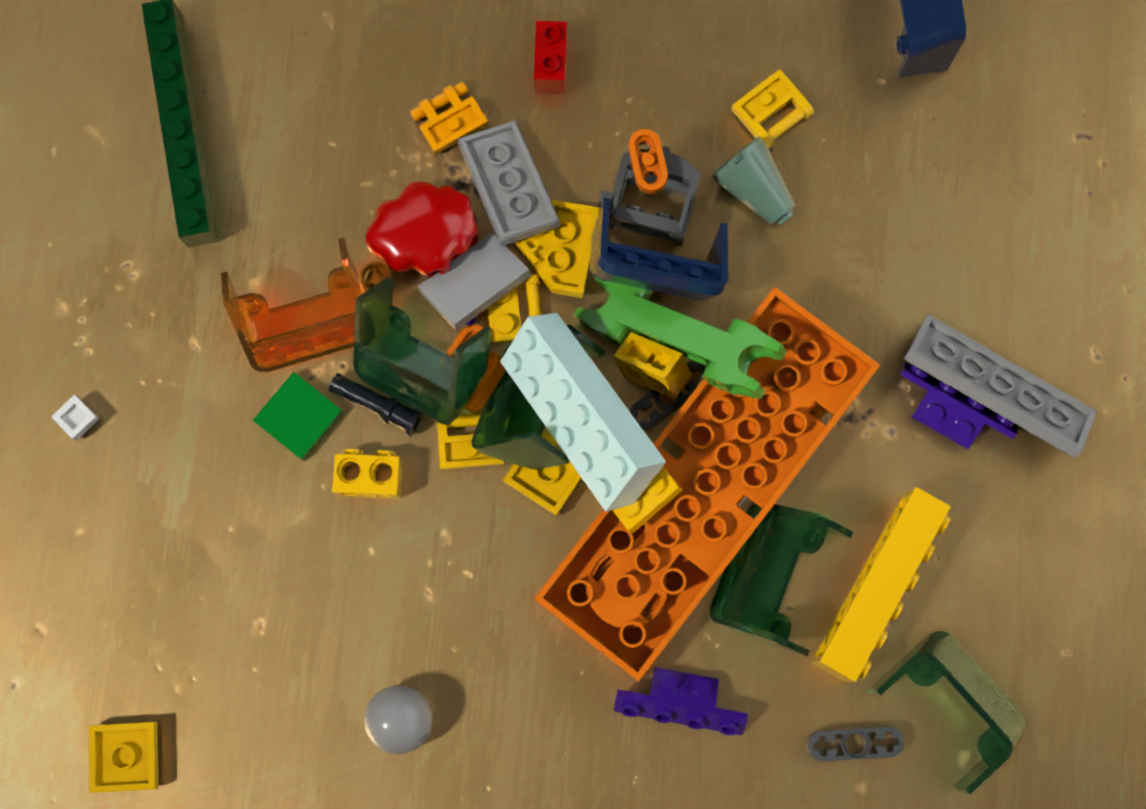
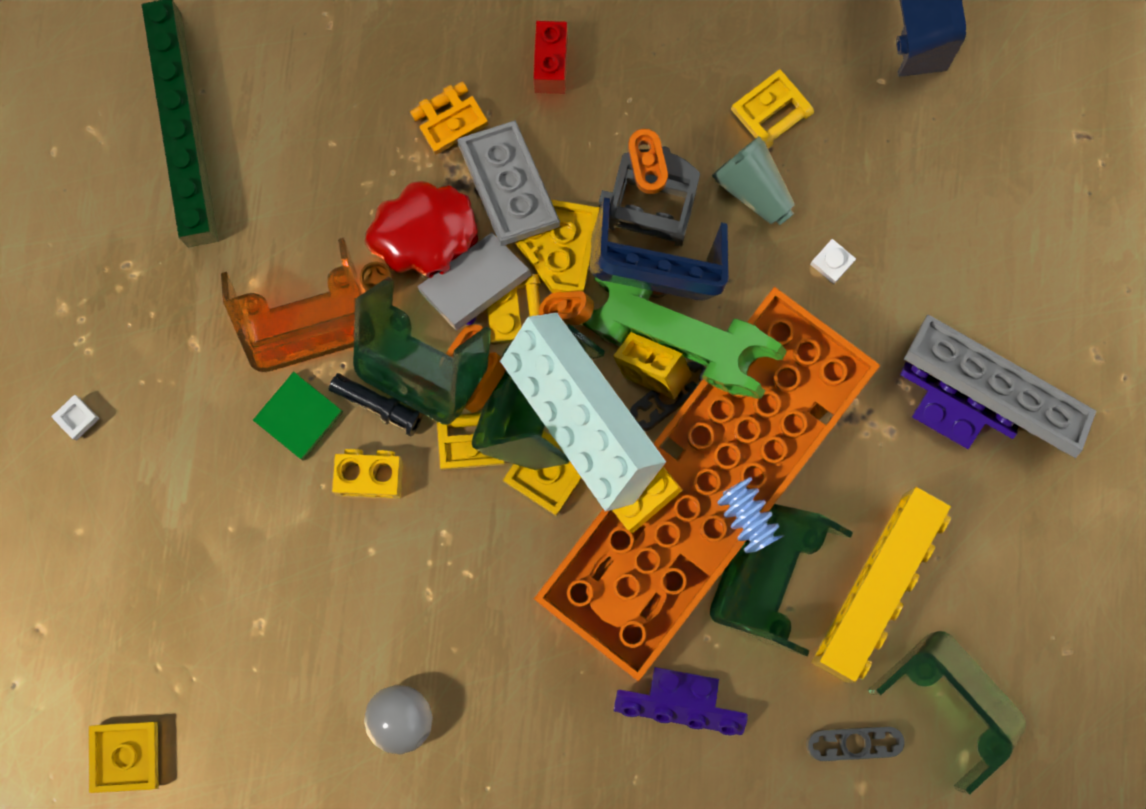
(572, 306): none -> orange plate
(749, 516): none -> light blue piece
(833, 261): none -> white plate

